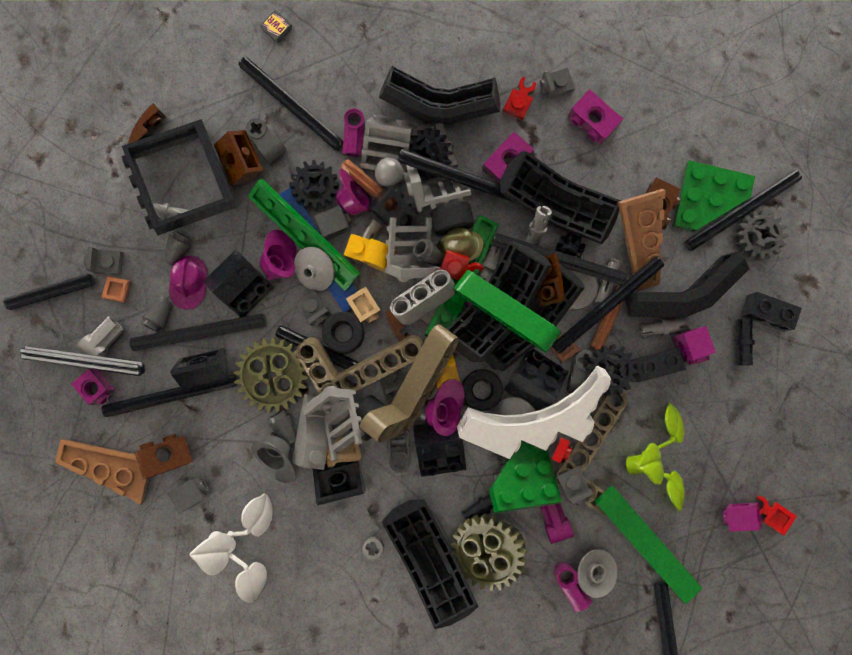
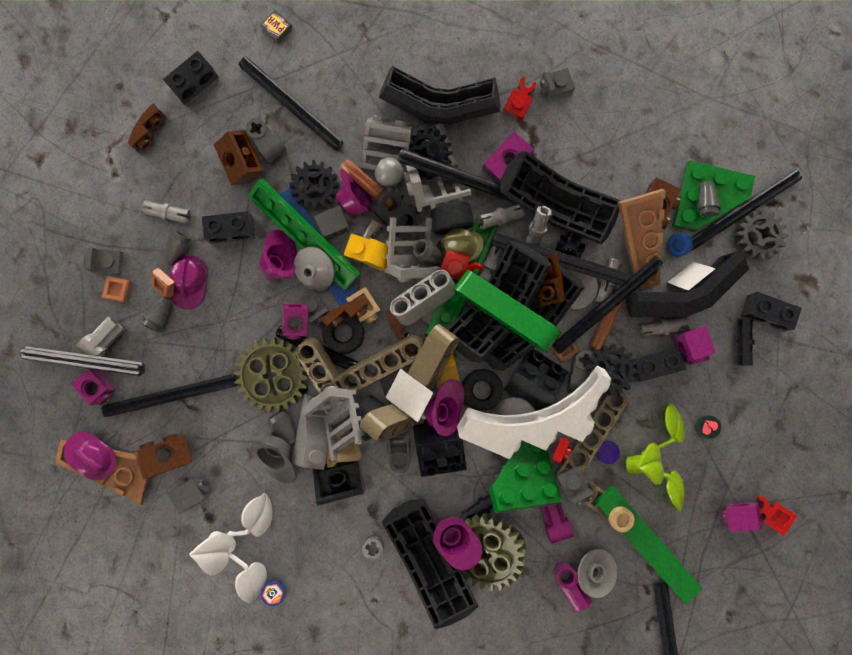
(48, 292): black axle -> none
(89, 456): none -> magenta piece
(162, 283): none -> nougat tile
(163, 141): black window -> none
(191, 77): none -> black brick
(197, 332): black axle -> none
(200, 369): black slope -> none
(228, 227): none -> black brick
(238, 284): black slope -> none
(273, 593): none -> tile
(294, 310): none -> magenta brick
(353, 134): magenta piece -> none
(353, 308): none -> reddish brown slope
(409, 395): none -> white sticker
(457, 543): none -> magenta piece
(500, 216): none -> light grey pin
(593, 105): magenta brick -> none
(608, 452): none -> dark purple tile
(621, 519): none -> tan tile
(680, 244): none -> blue tile
(691, 275): none -> white sticker
(708, 200): none -> dark grey cone
(708, 427): none -> tile

